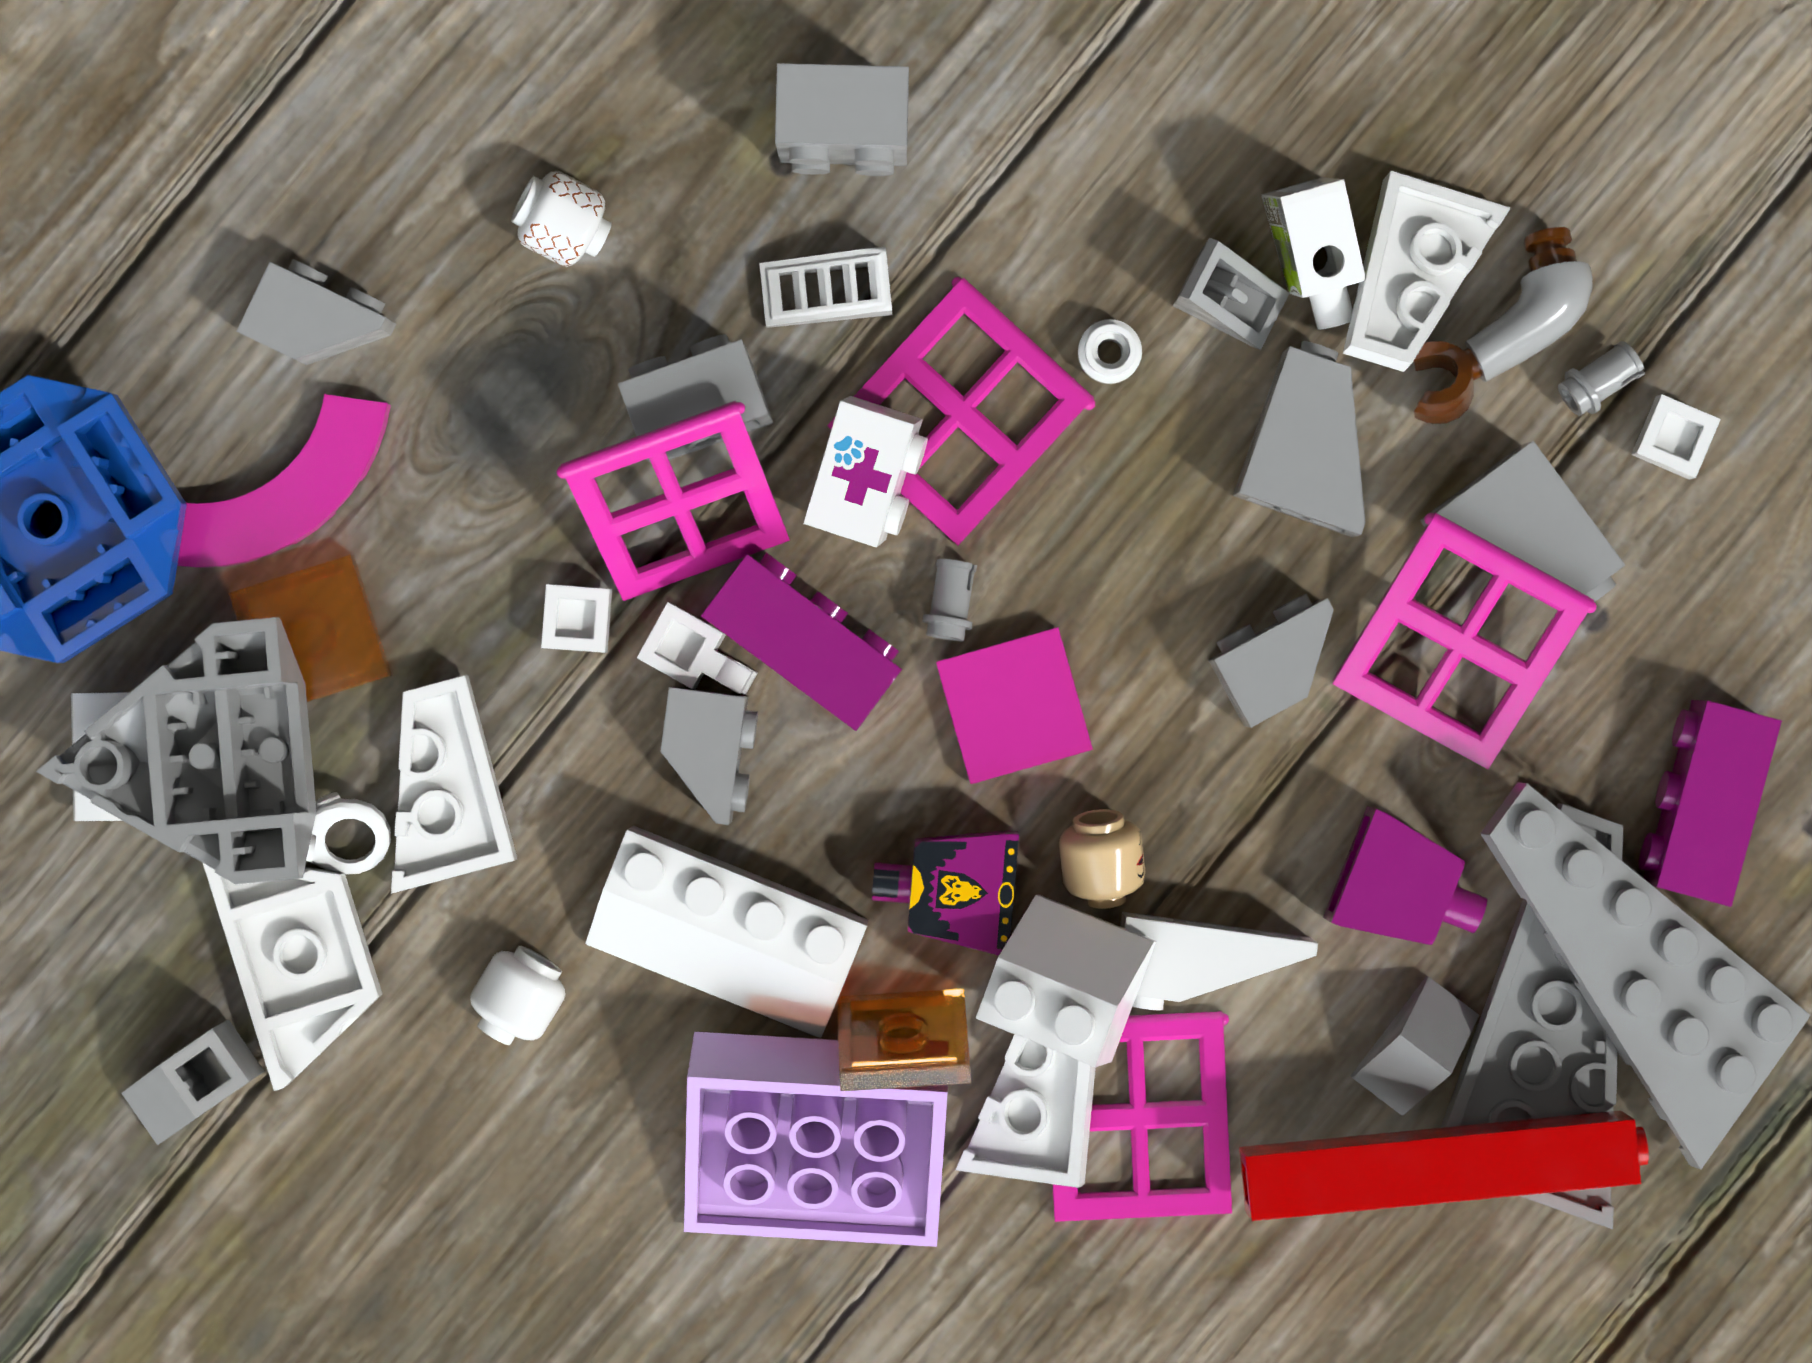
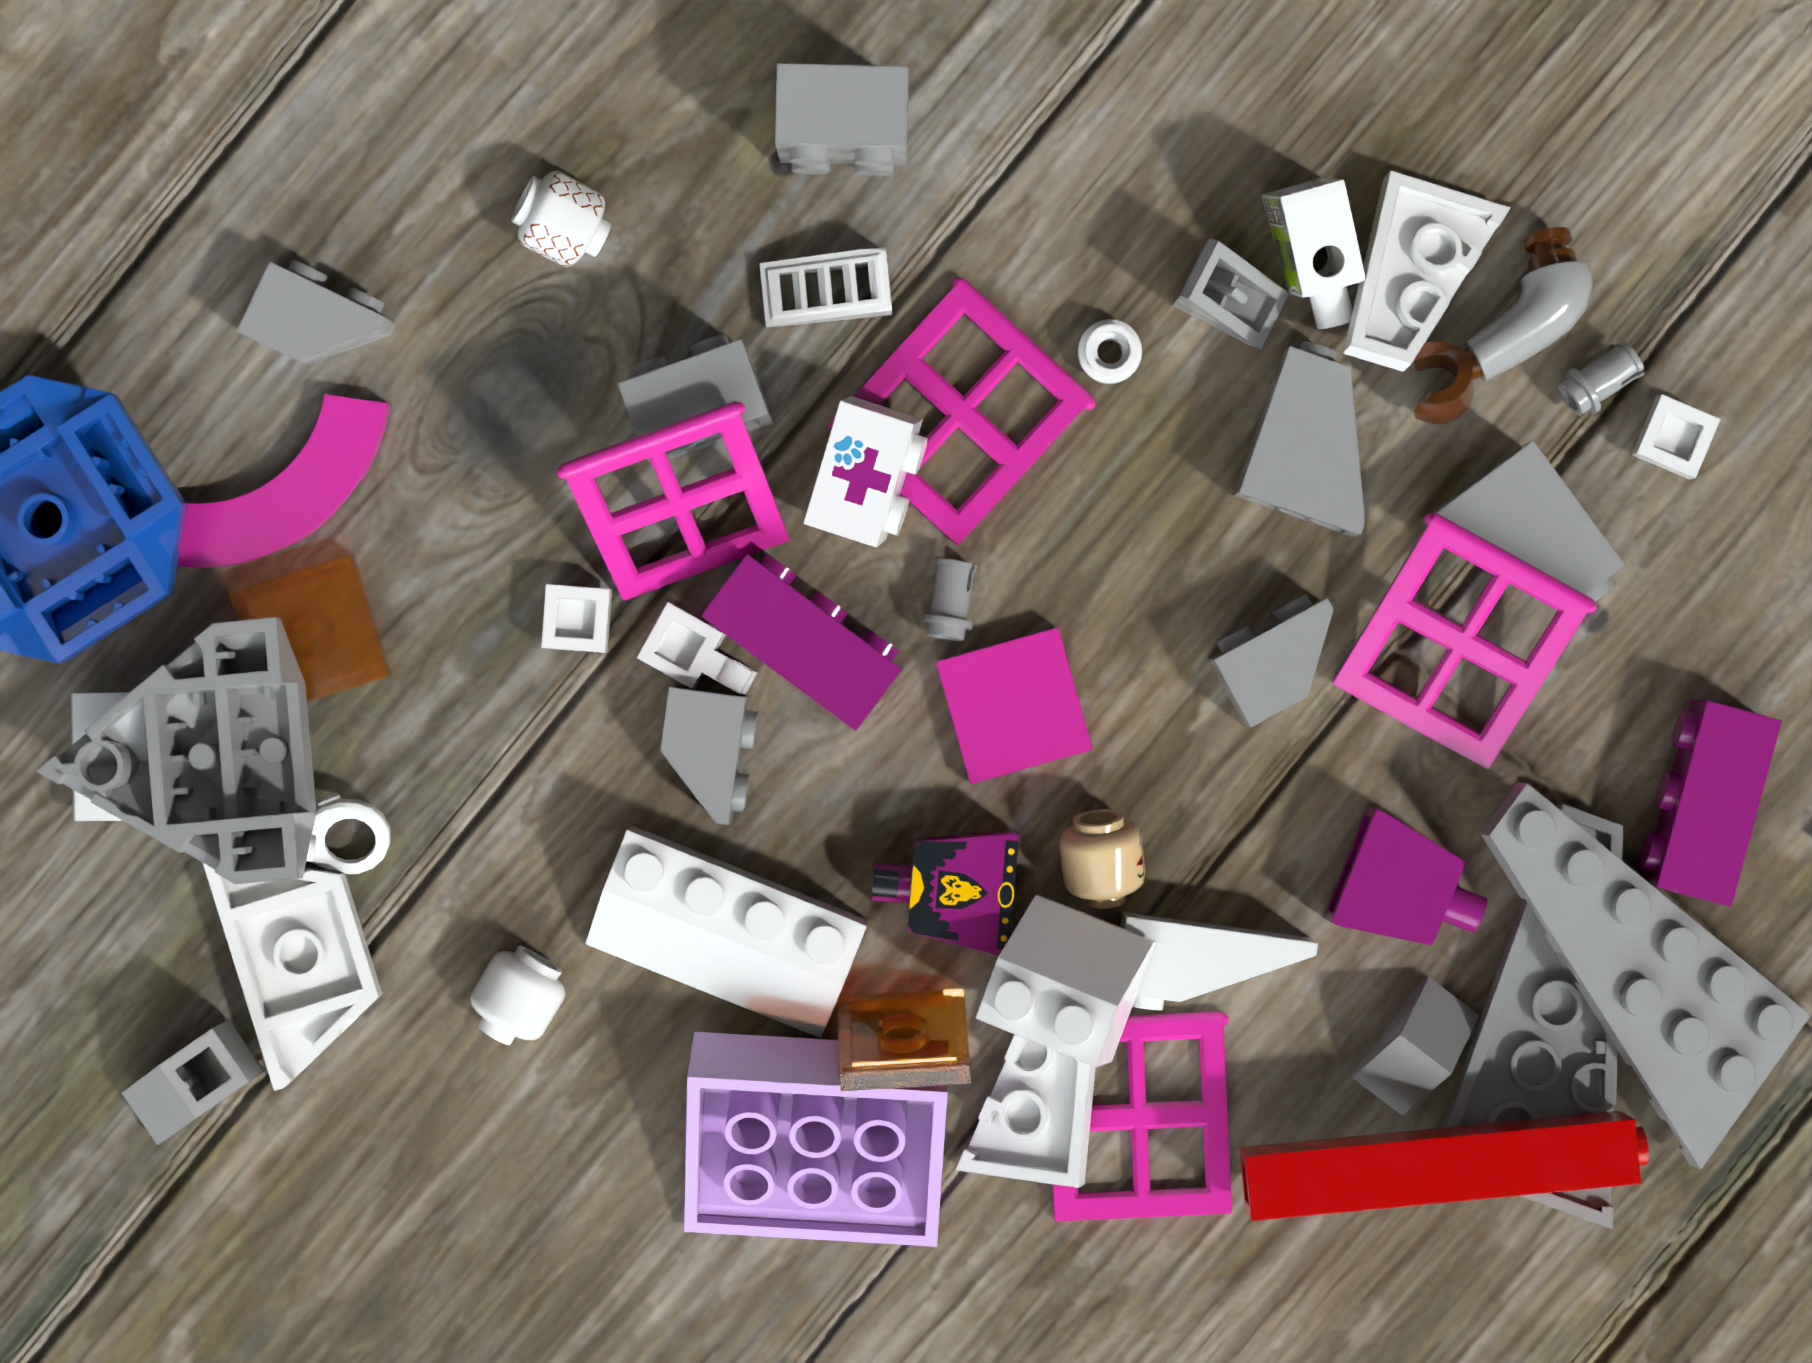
(448, 790): white wing -> none

